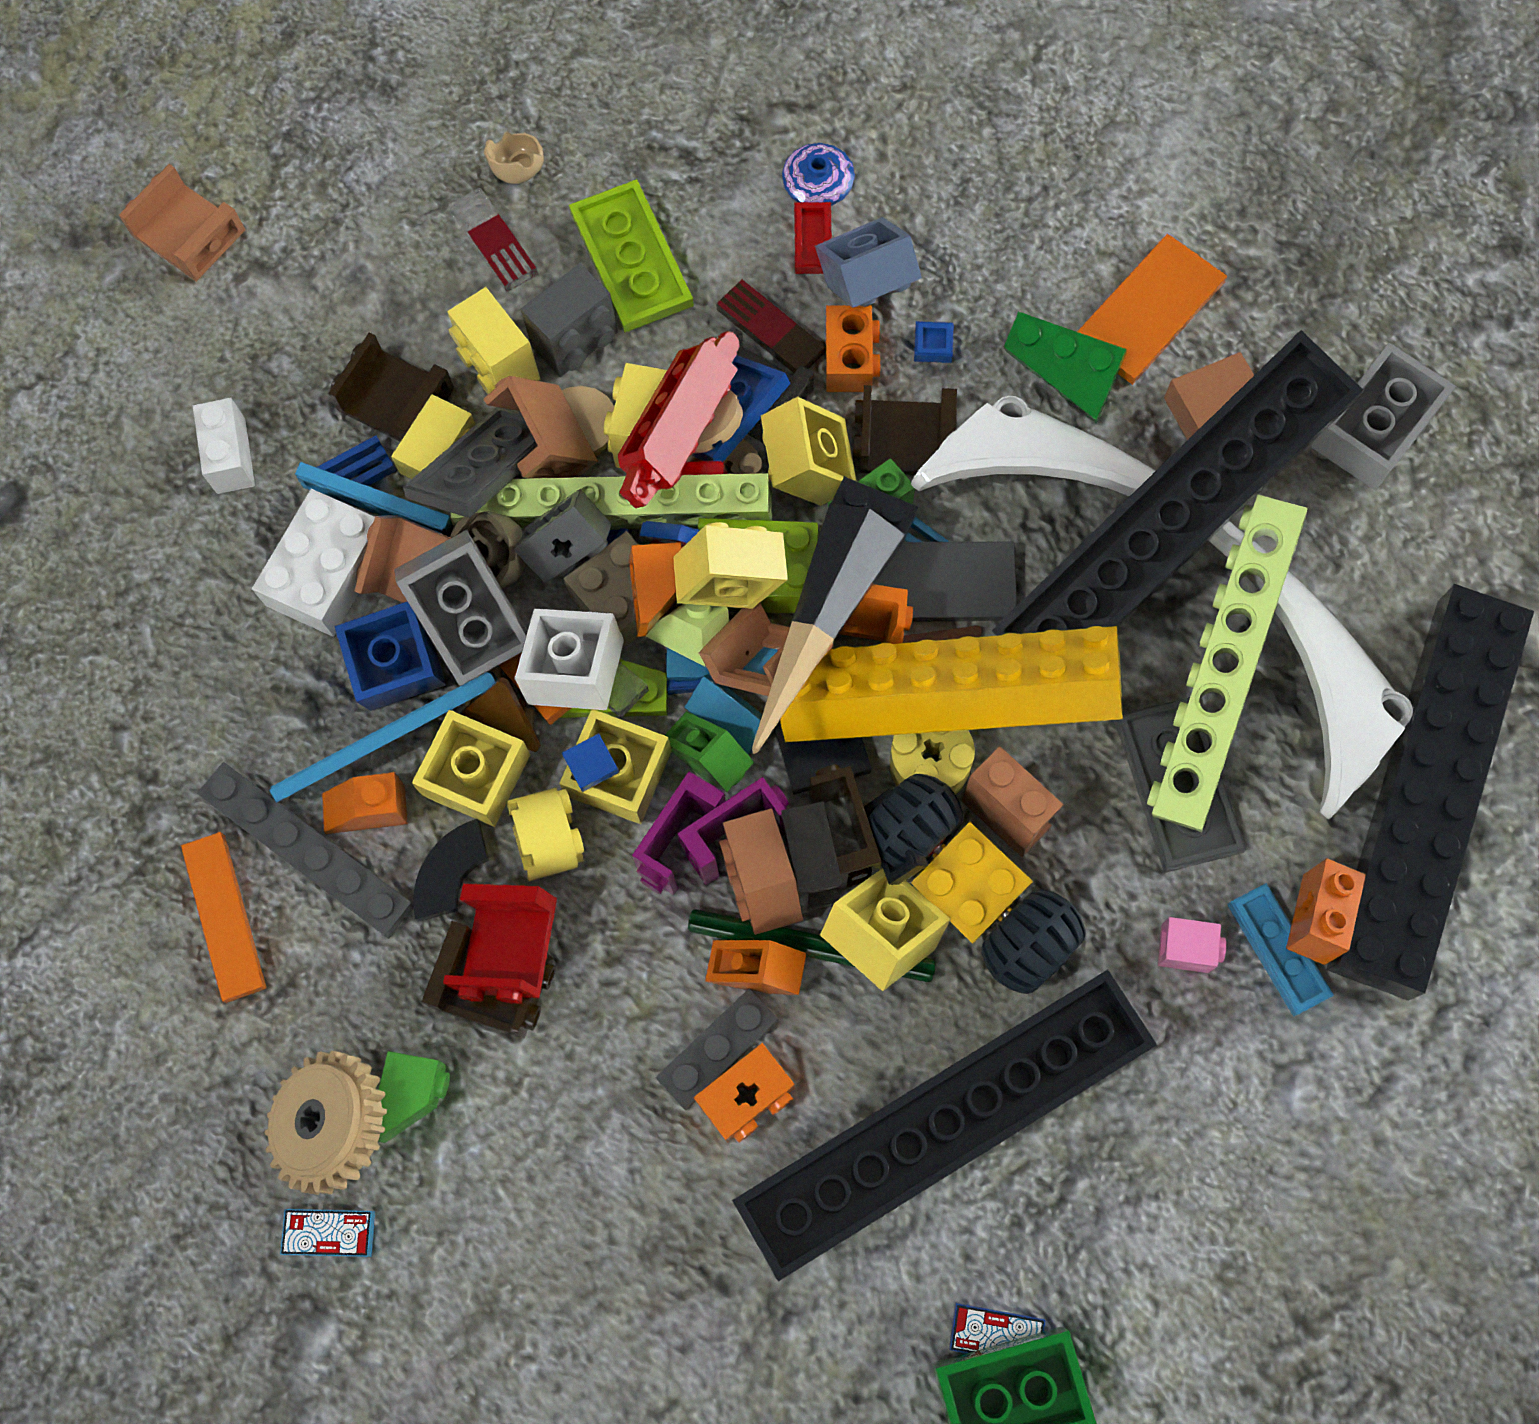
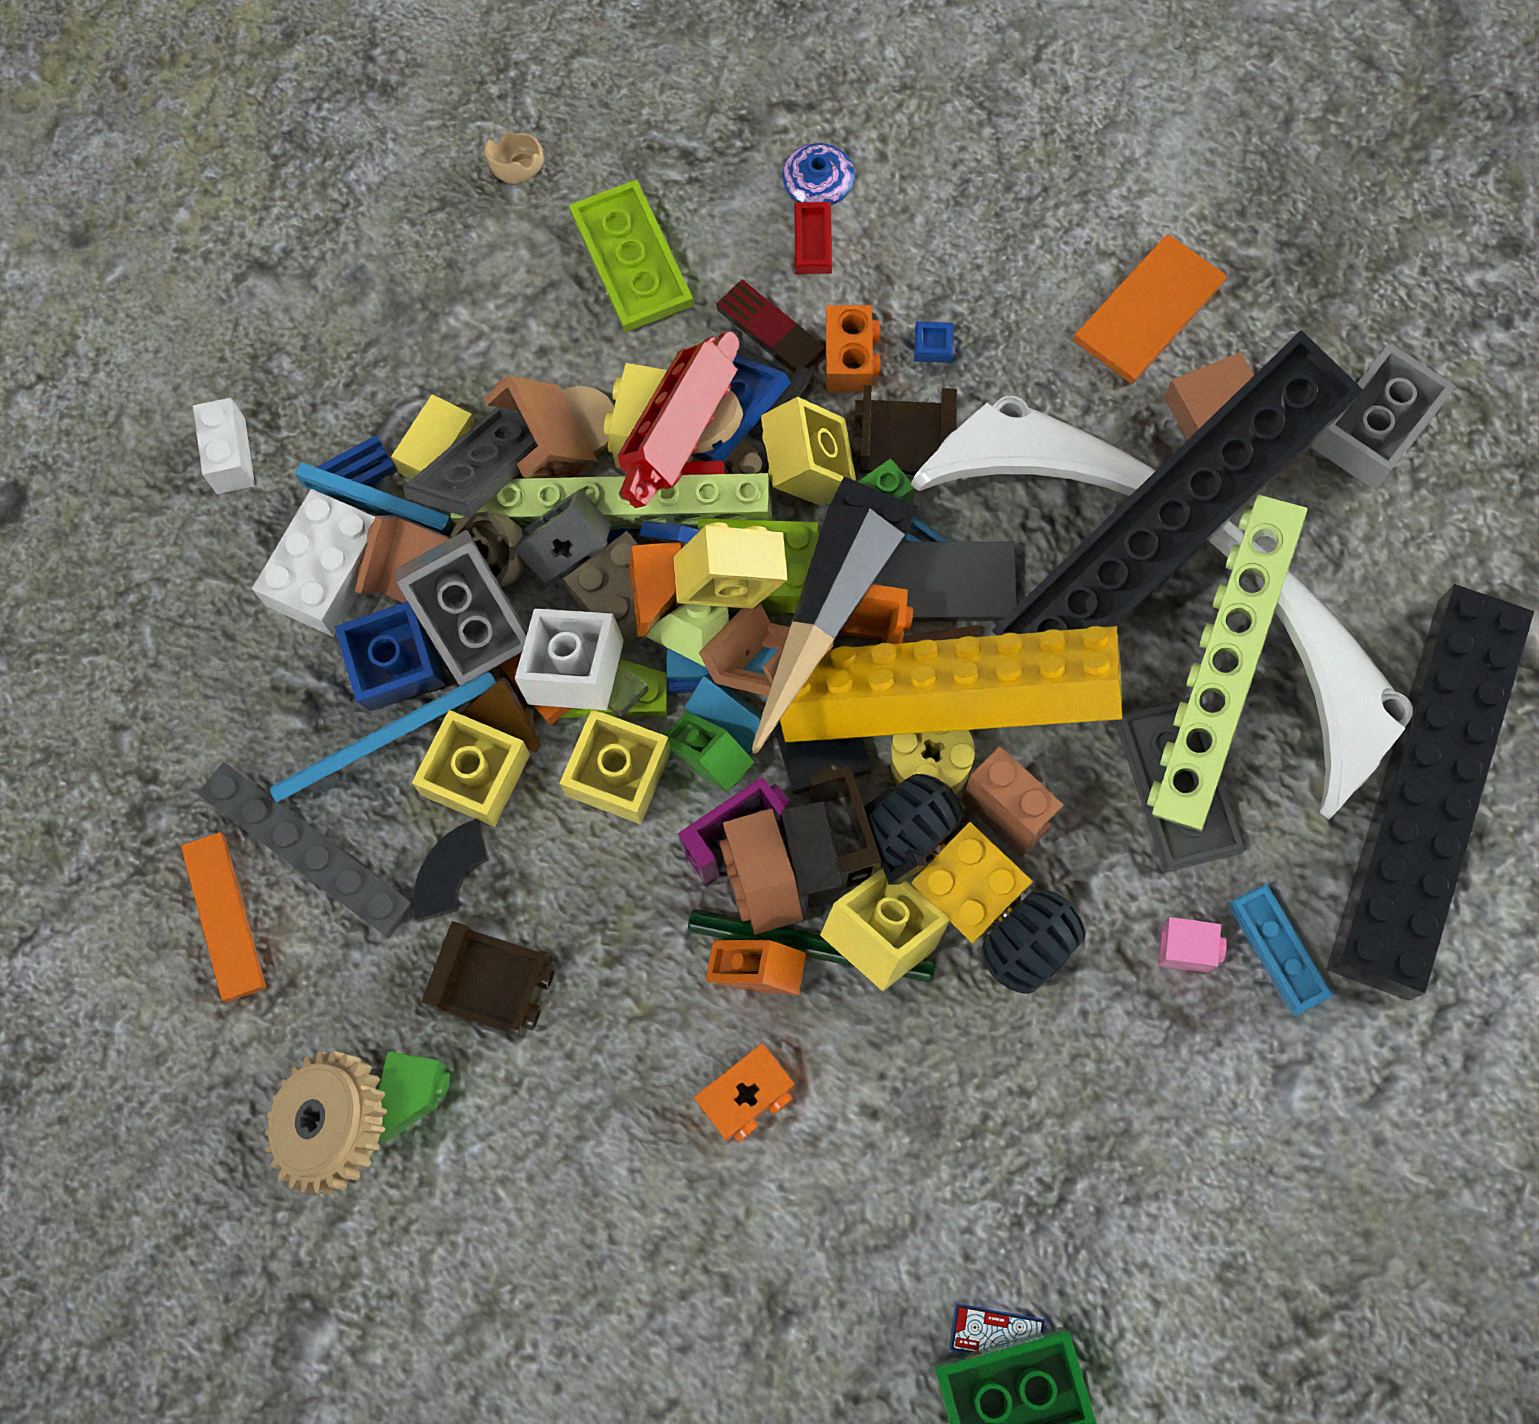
(181, 224): nougat panel -> none
(327, 1232): tile -> none
(365, 804): orange slope -> none
(386, 389): dark brown panel -> none
(490, 341): light yellow brick -> none
(493, 240): tile -> none
(505, 942): red panel -> none
(544, 833): light yellow brick -> none
(570, 320): dark grey brick -> none
(590, 762): blue tile -> none
(691, 795): magenta panel -> none
(717, 1048): dark grey plate -> none
(869, 262): sand blue brick -> none
(942, 1124): black brick -> none
(1067, 360): green wing -> none
(1326, 911): orange brick -> none

